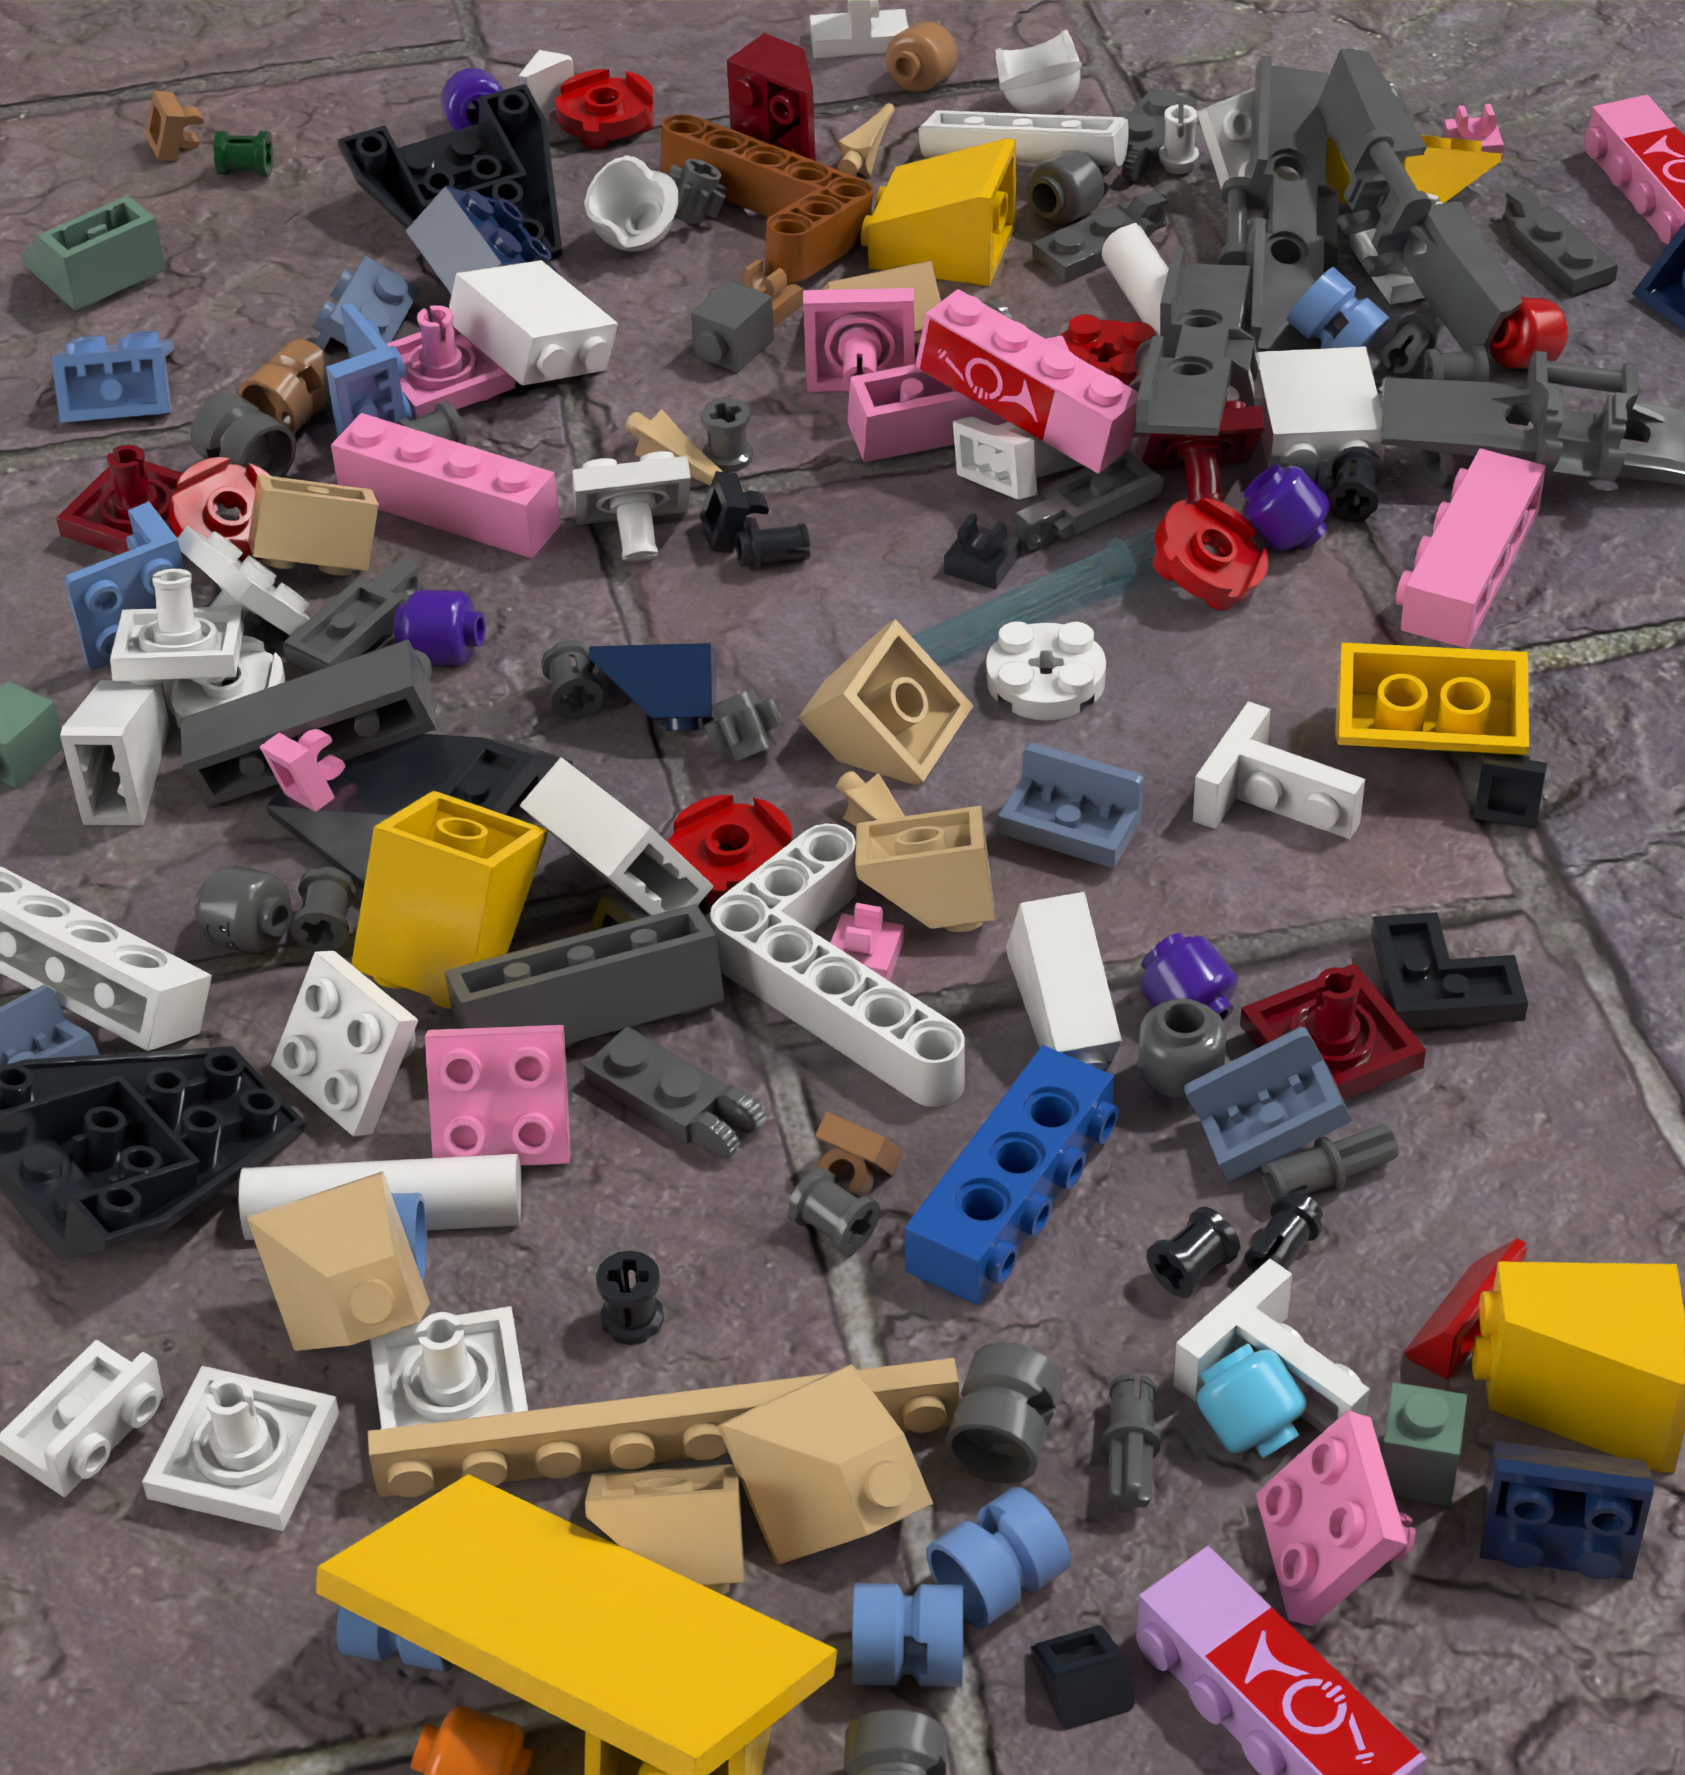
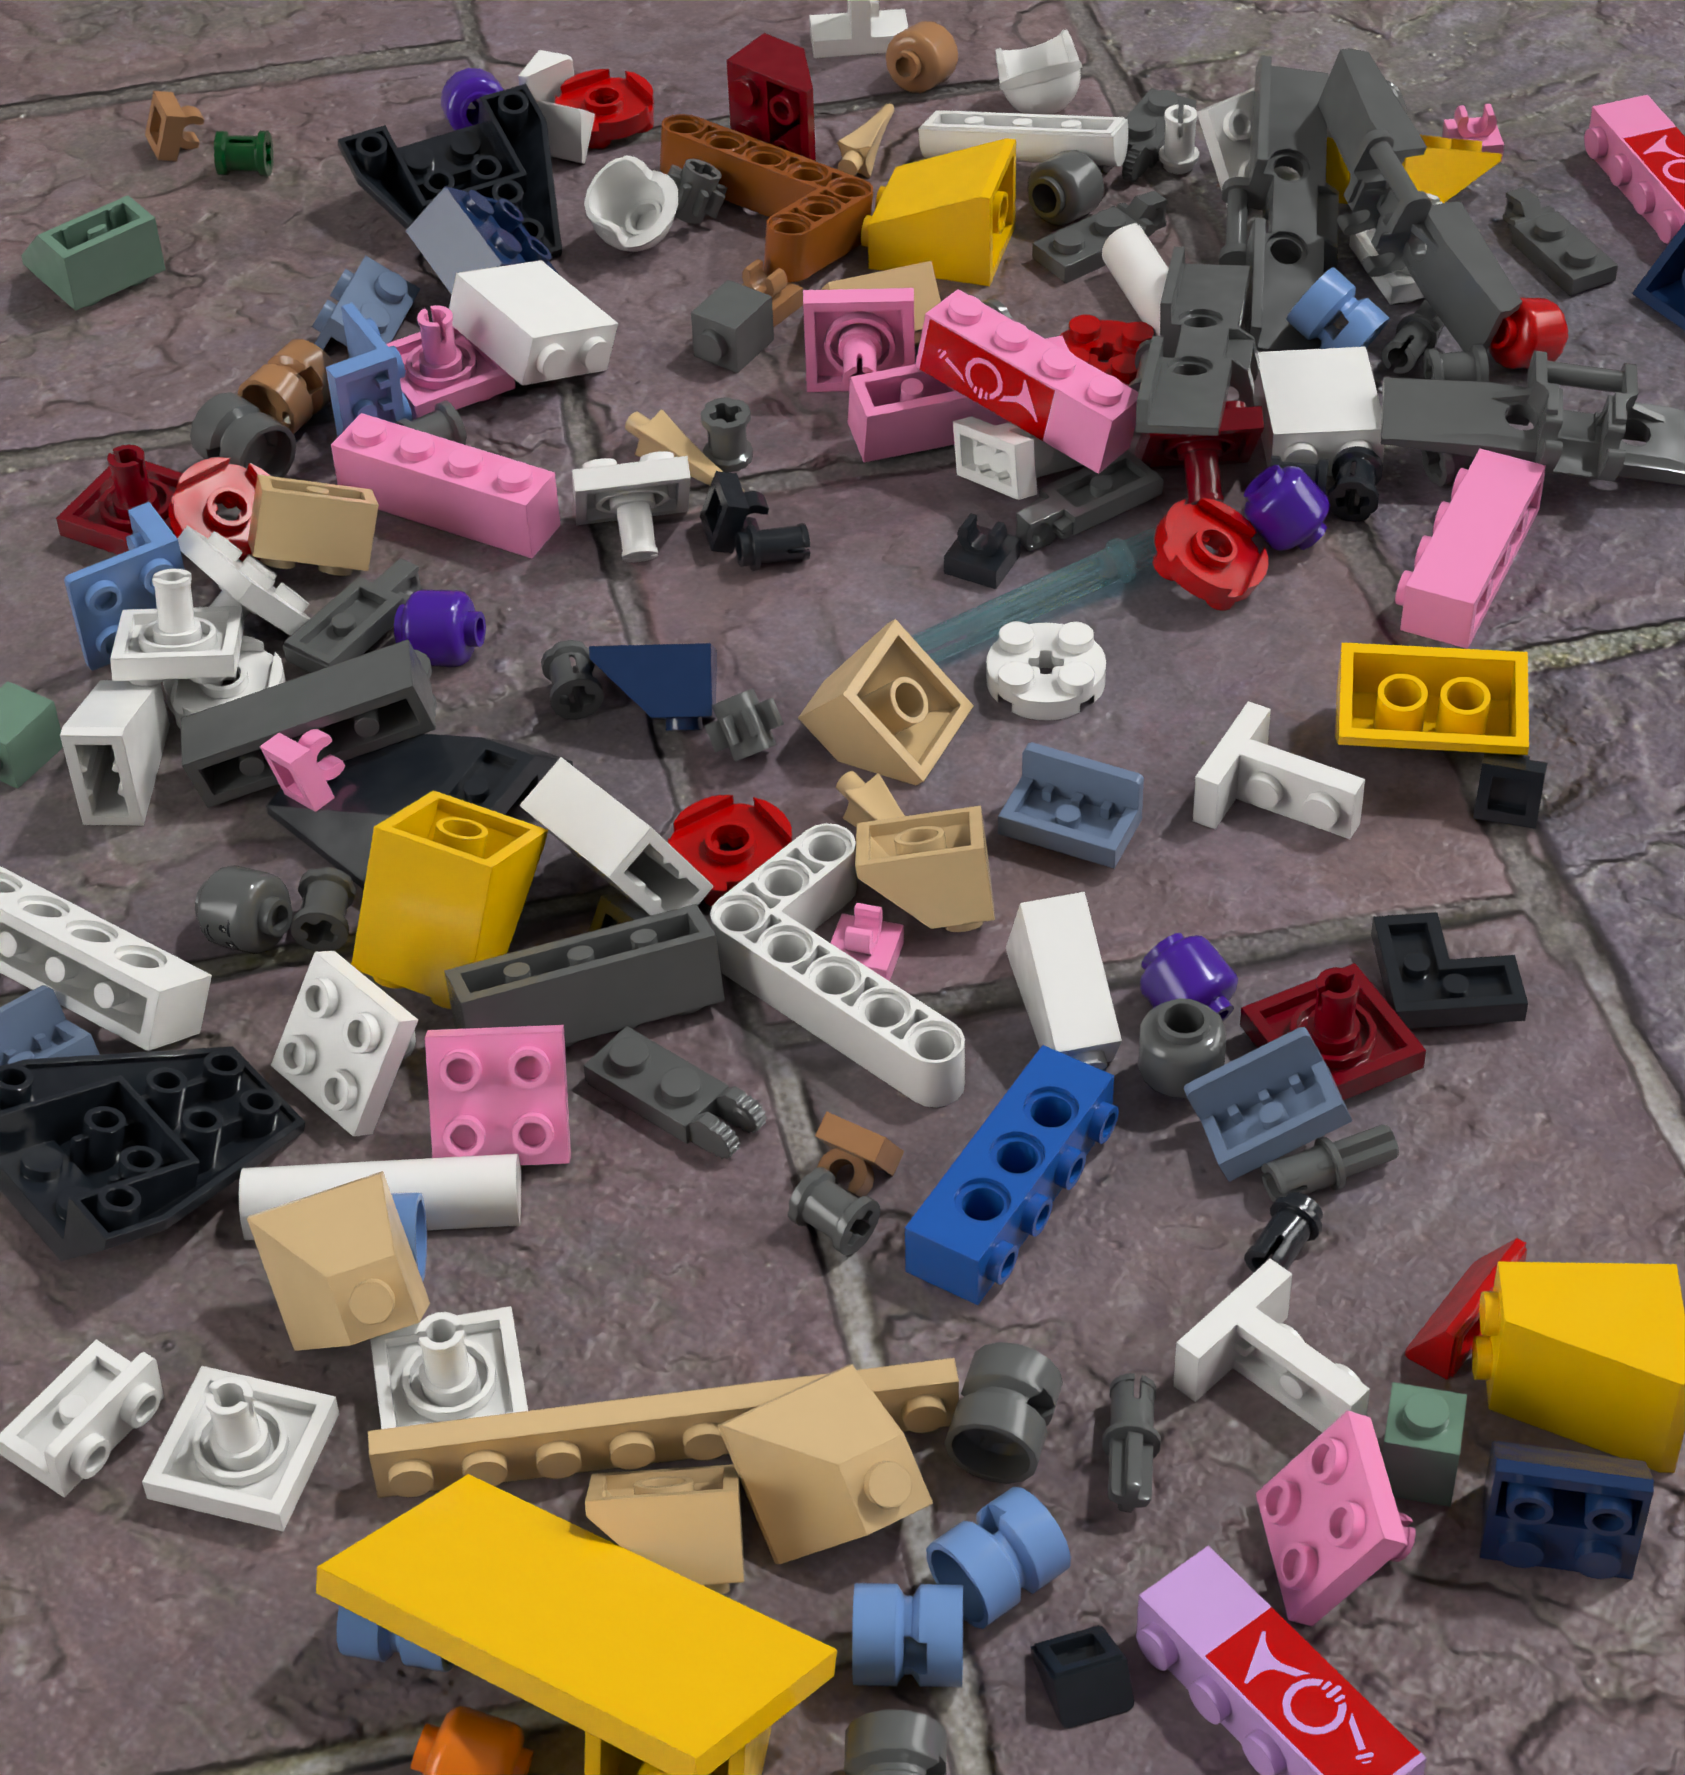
(113, 378): medium blue bracket -> none
(567, 130): none -> white slope
(615, 1290): black bush -> none
(1193, 1252): black bush -> none
(1251, 1401): medium azure head -> none

